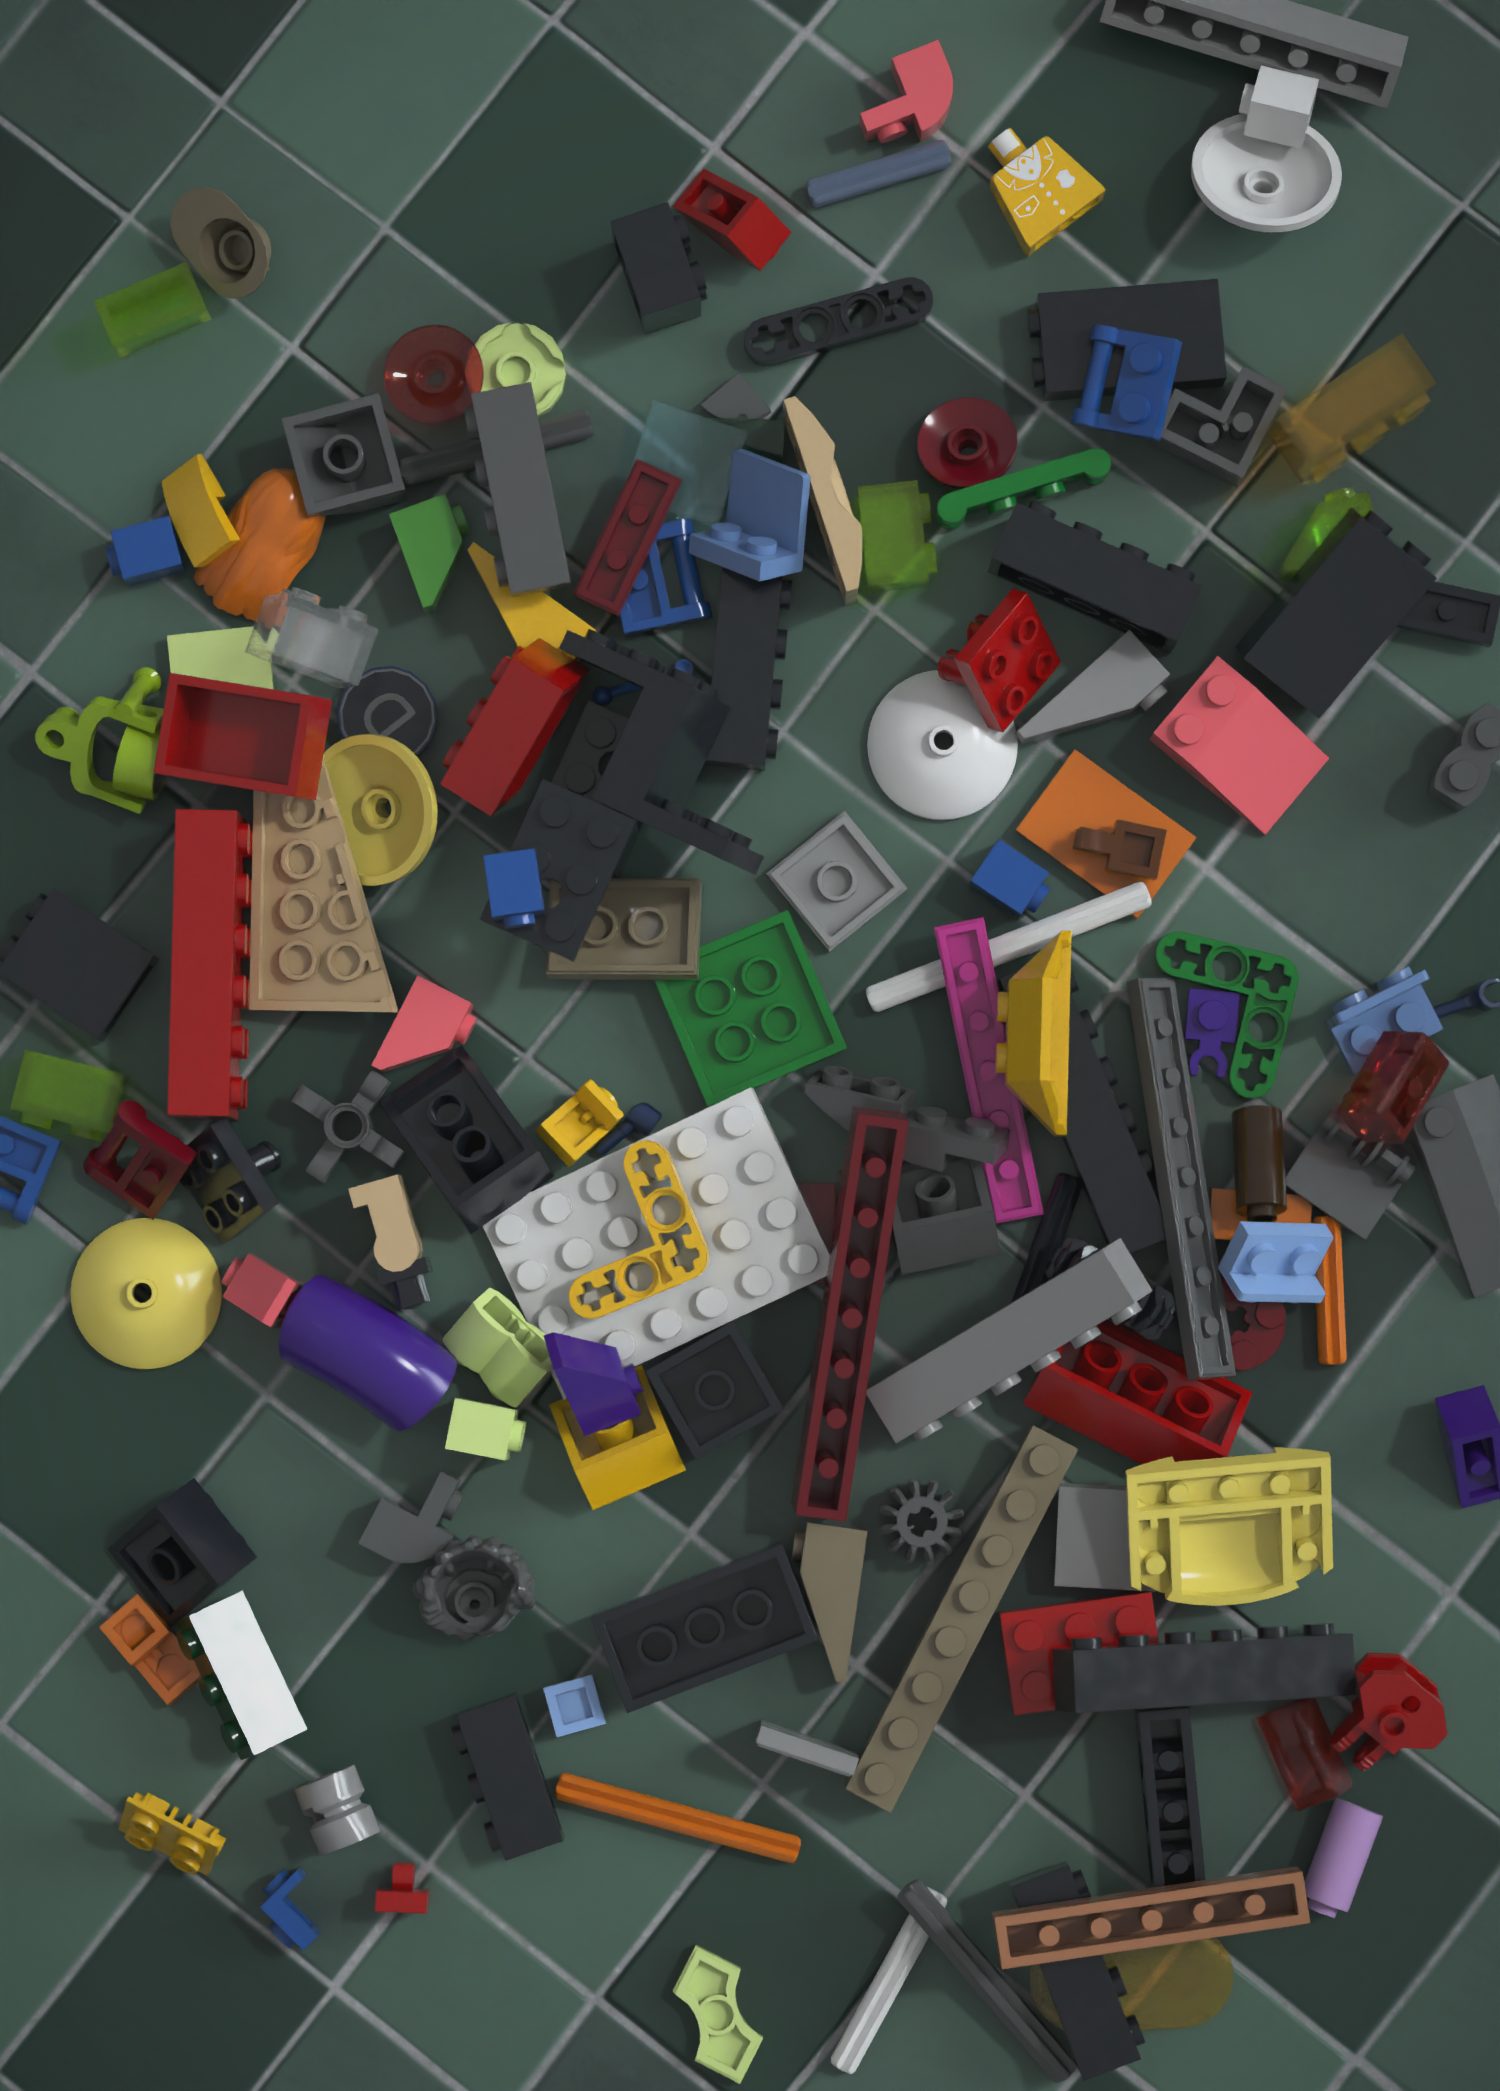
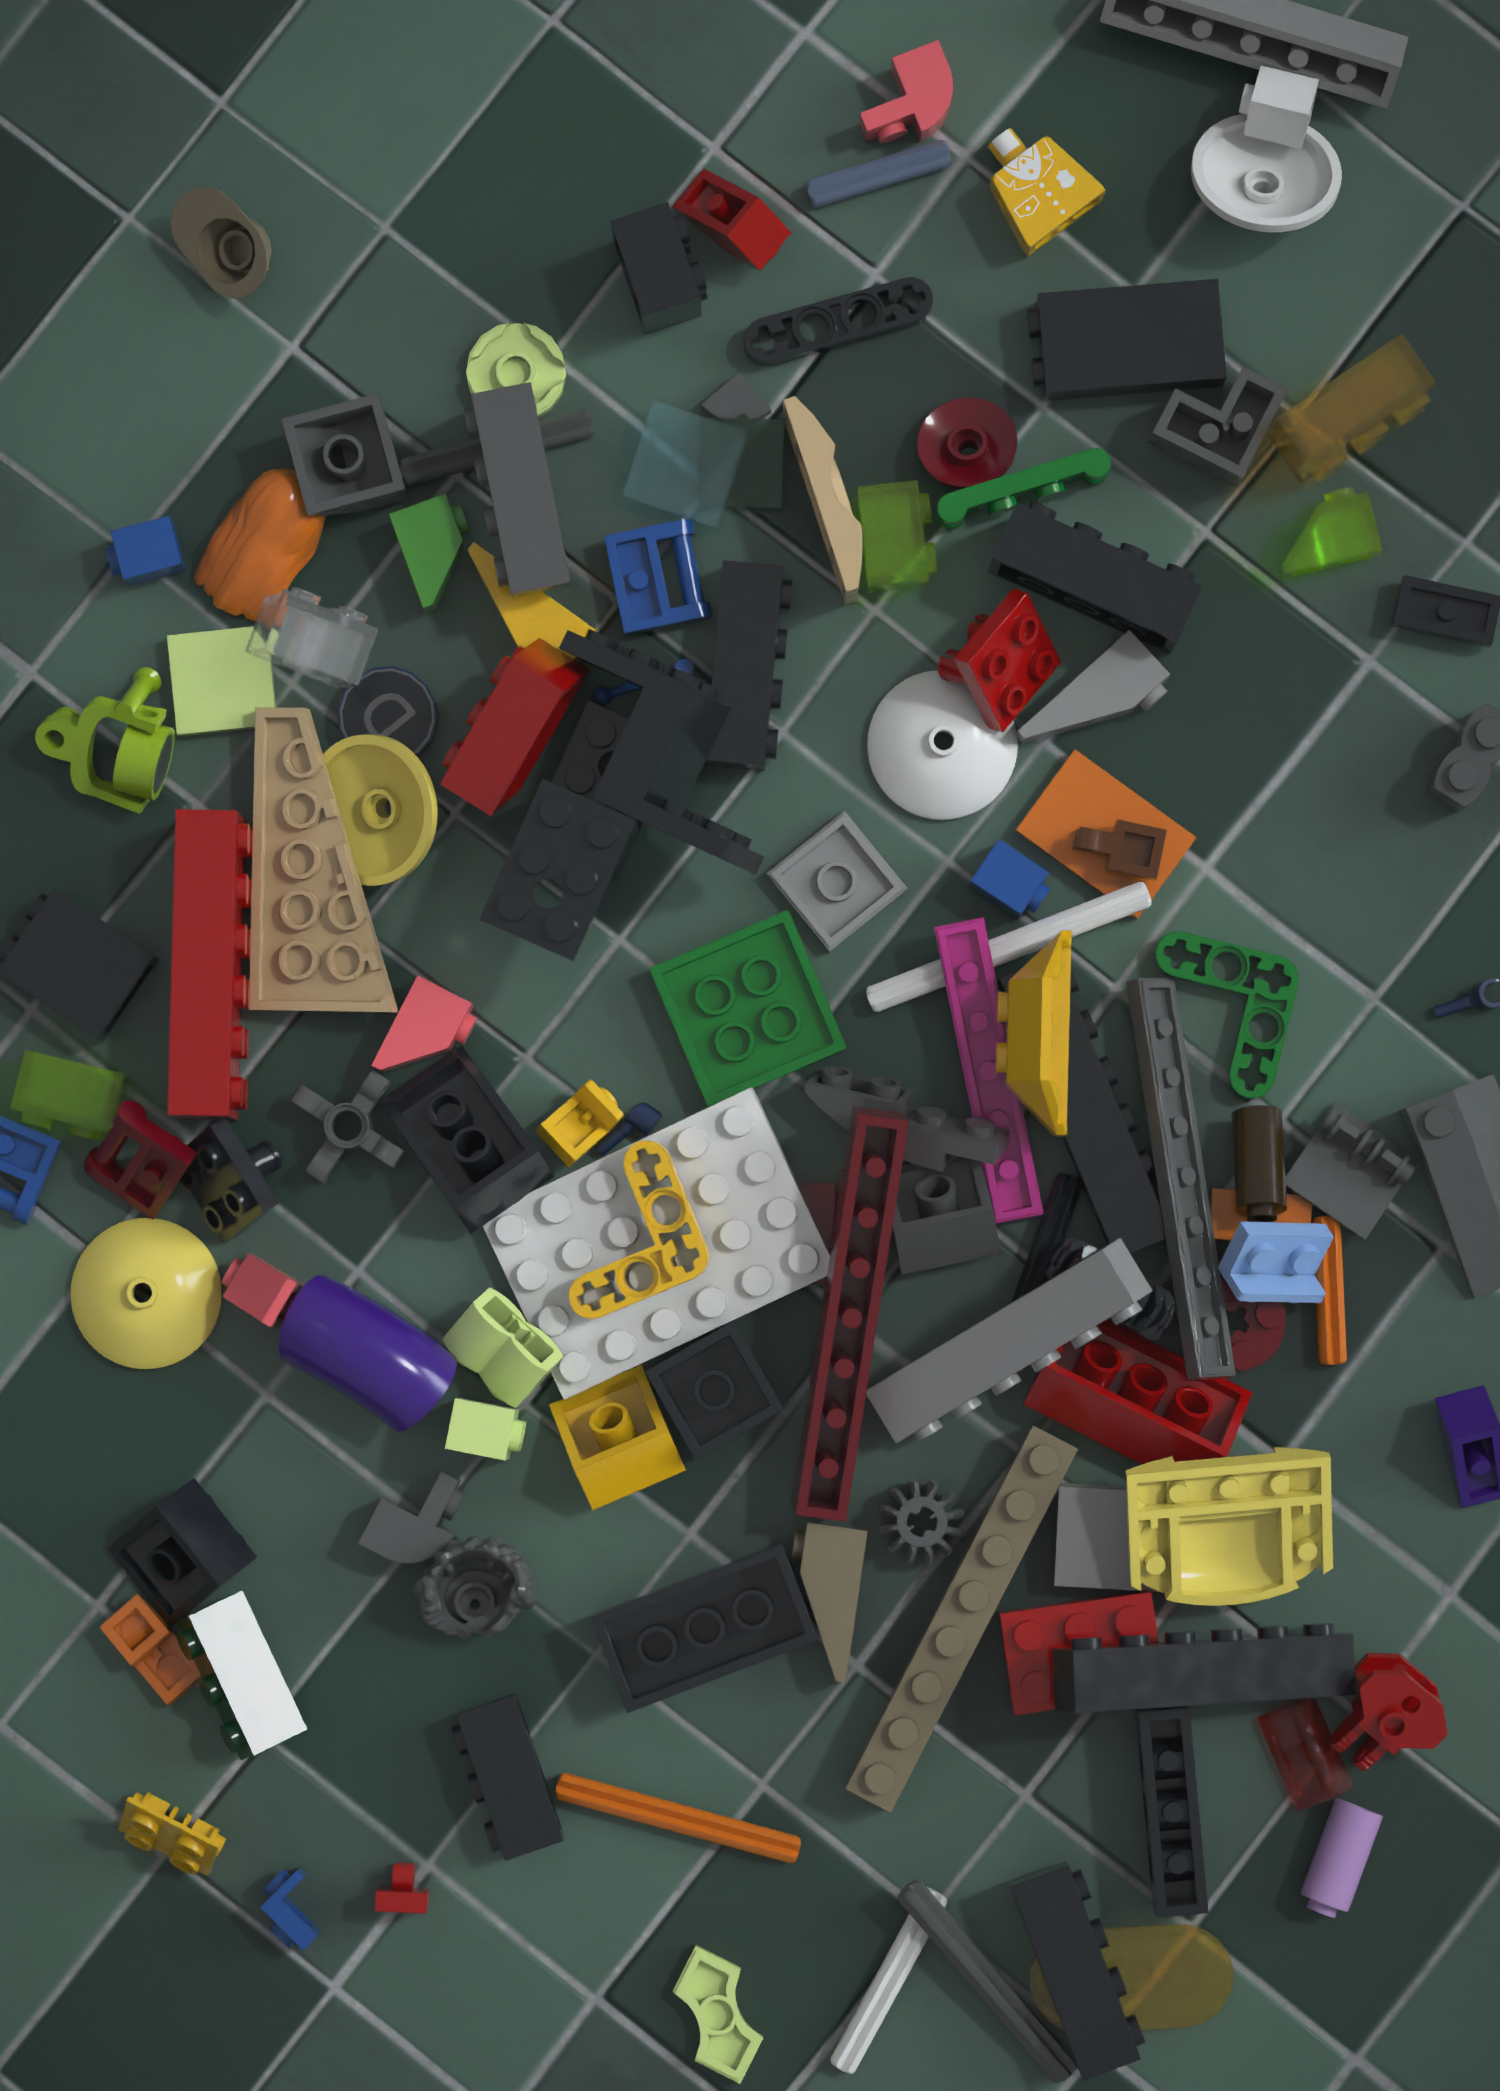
(152, 309): clear neon green piece -> none
(195, 510): yellow slope -> none
(243, 736): red piece -> none
(337, 1810): light grey wheel -> none
(398, 1239): tan hips -> none
(430, 350): clear red dish -> none
(514, 887): blue brick -> none
(574, 1705): light blue plate -> none
(594, 1381): dark purple slope -> none
(627, 538): dark red tile -> none
(637, 933): dark tan tile -> none
(763, 520): medium blue bracket -> none
(807, 1748): light grey tile -> none
(1142, 384): blue plate -> none
(1150, 1917): nougat brick -> none
(1211, 1021): dark purple plate -> none
(1239, 746): coral slope -> none
(1337, 610): black brick -> none
(1393, 1087): clear red brick -> none
(1397, 1007): medium blue bracket -> none

